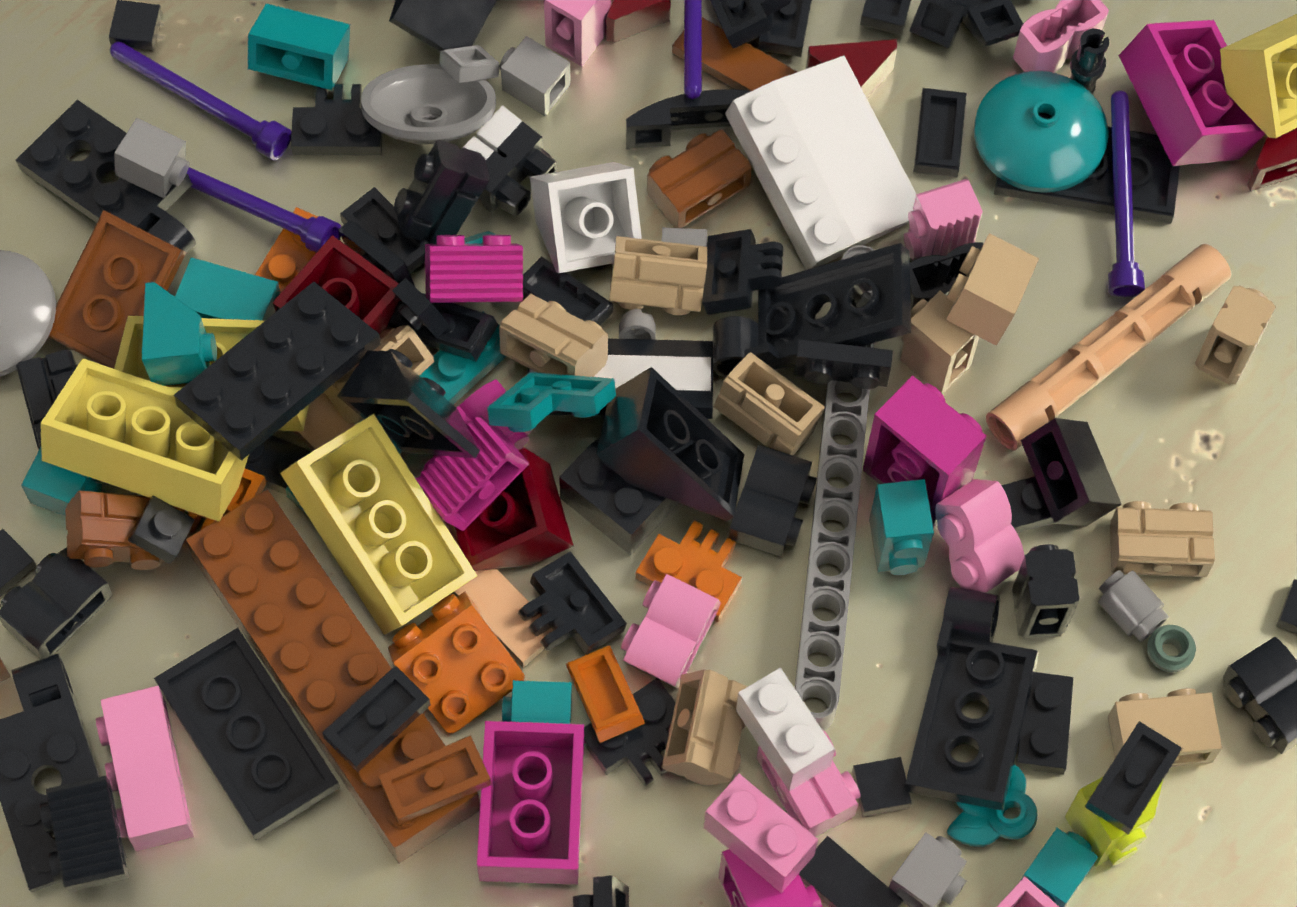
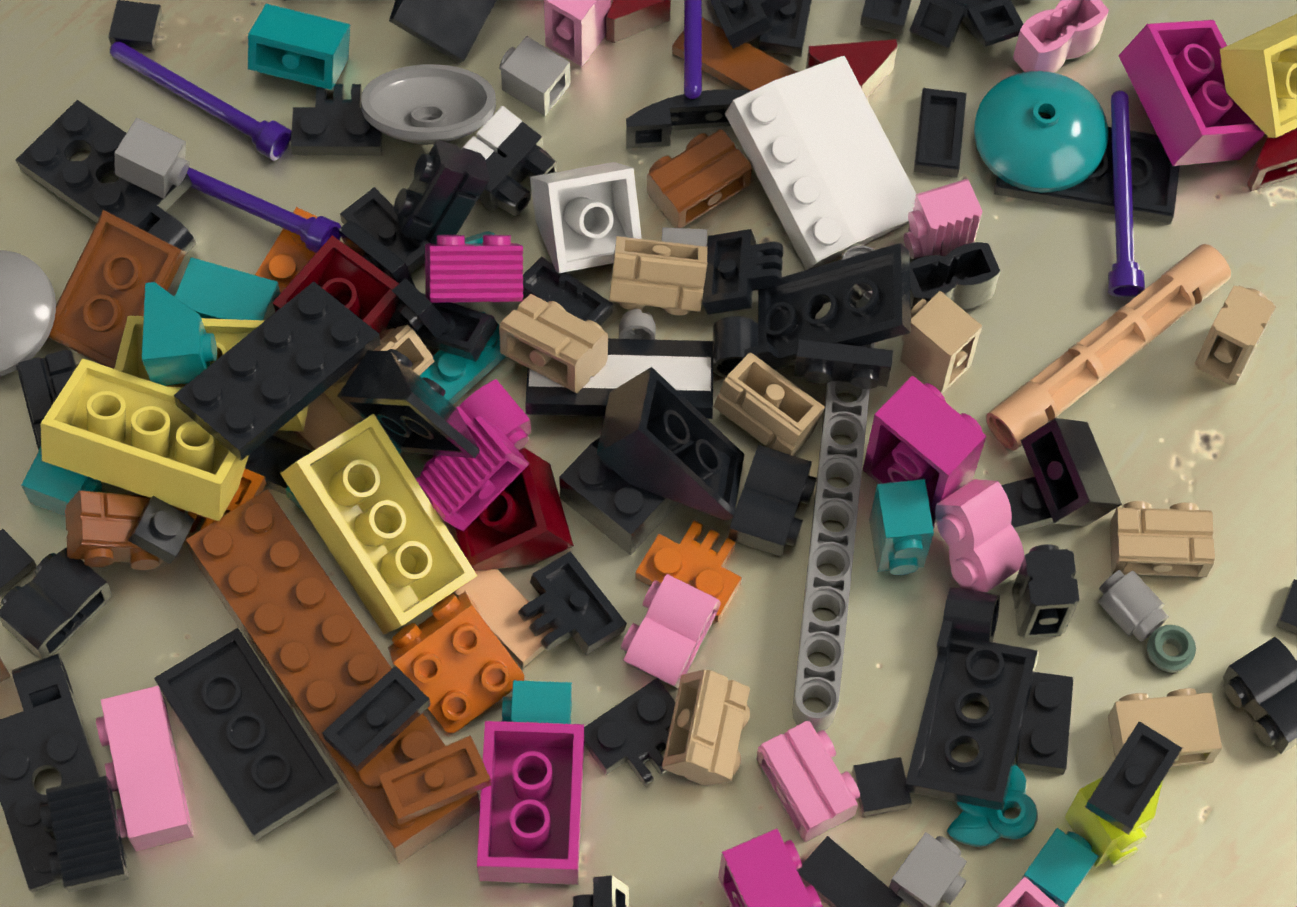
(469, 64): light grey tile -> none
(543, 393): teal plate -> none
(605, 694): orange tile -> none
(760, 833): bright pink brick -> none
(785, 729): white brick -> none
(991, 289): tan brick -> none
(1089, 61): black pin -> none

